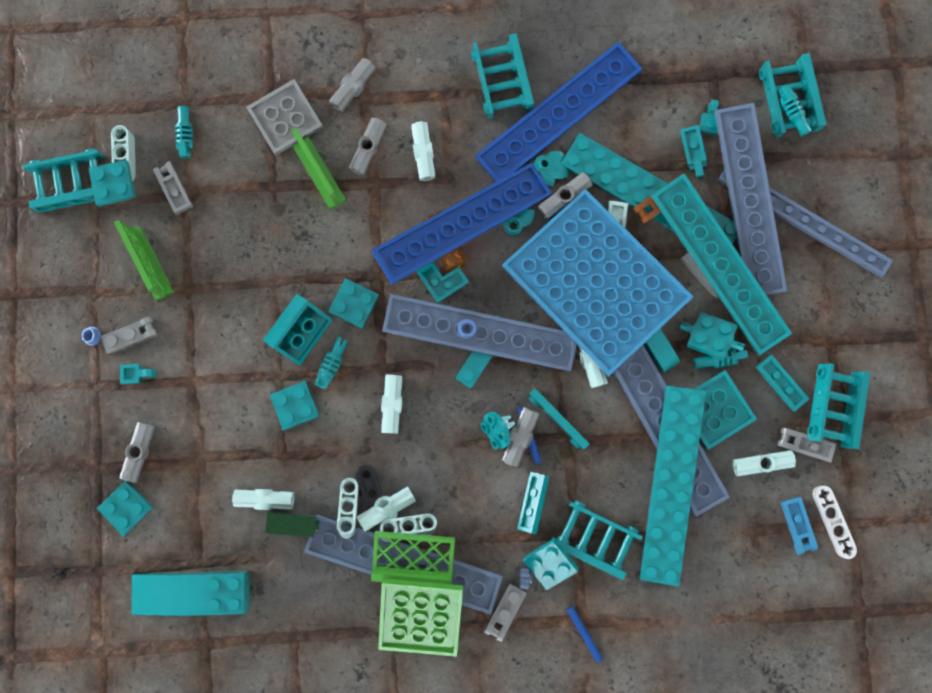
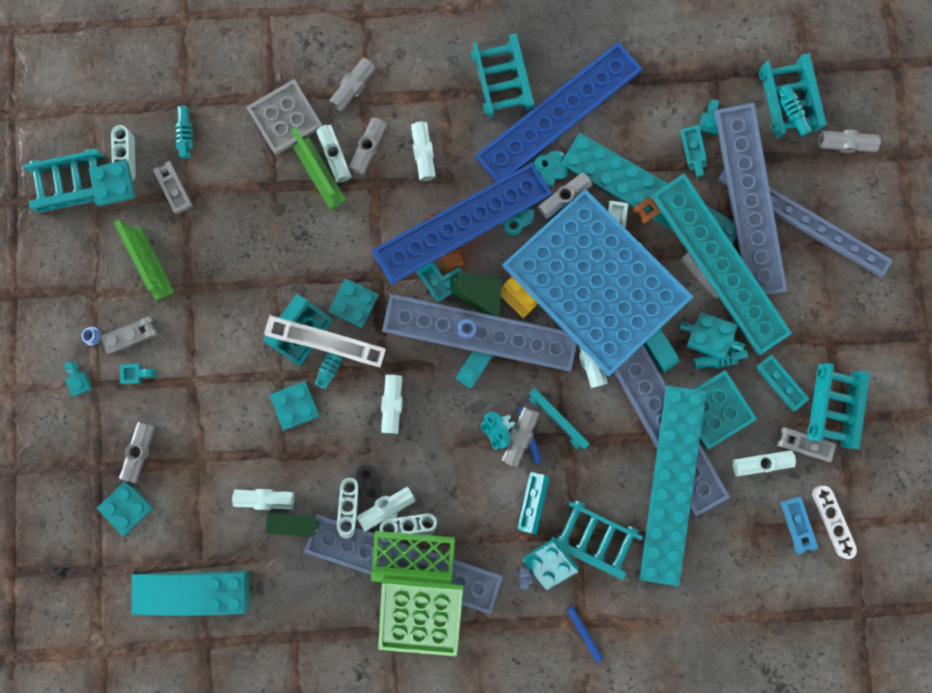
(77, 382): none -> teal plate
(324, 340): none -> white arch
(329, 143): none -> light aqua piece
(478, 291): none -> dark green slope
(505, 611): light grey plate -> none
(517, 298): none -> yellow plate
(849, 141): none -> light grey piece

